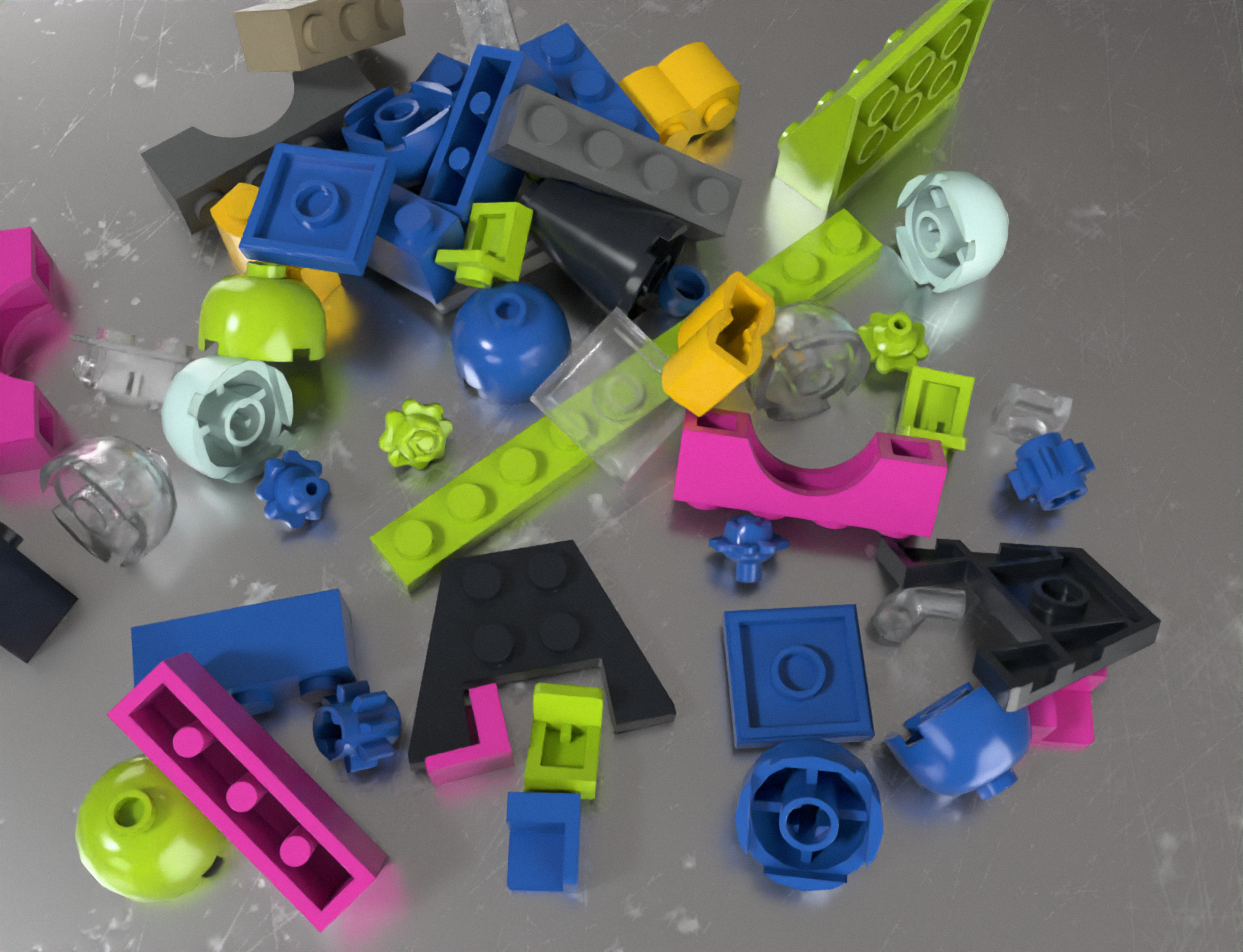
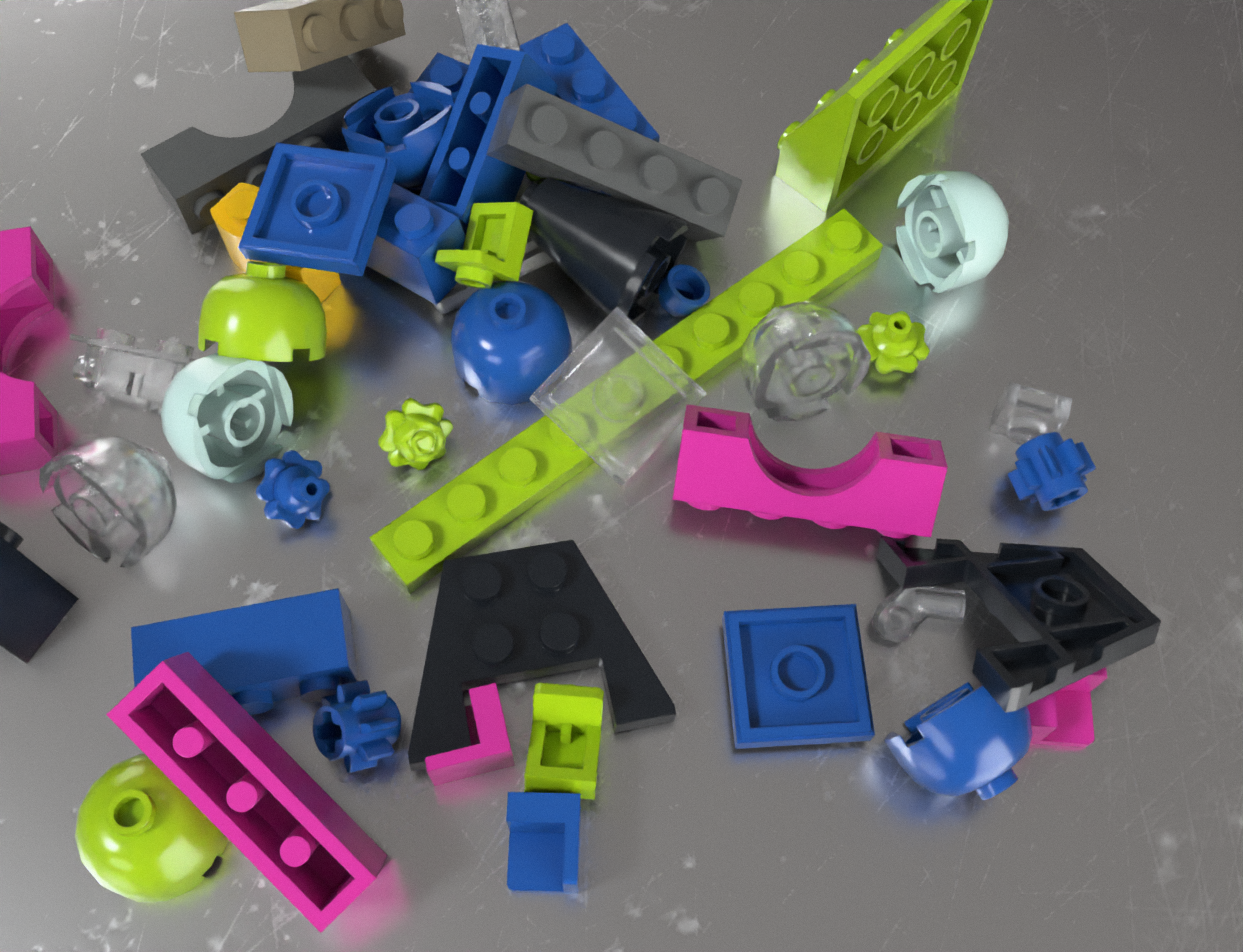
(684, 94): yellow brick -> none
(719, 344): yellow brick -> none
(748, 543): blue plant -> none
(809, 814): blue cylinder -> none
(936, 407): lime bracket -> none

